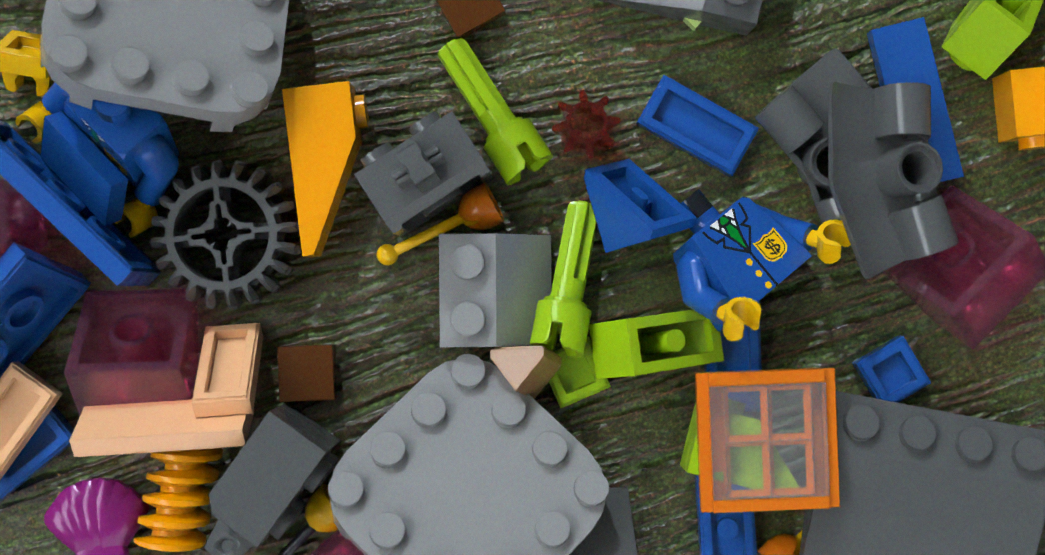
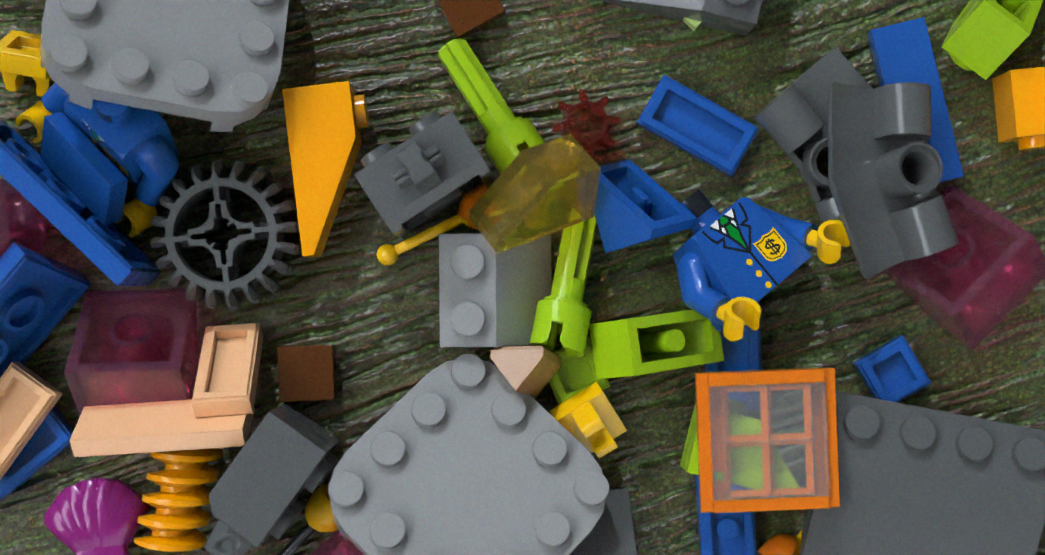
(538, 194): none -> clear yellow slope
(591, 420): none -> yellow tile

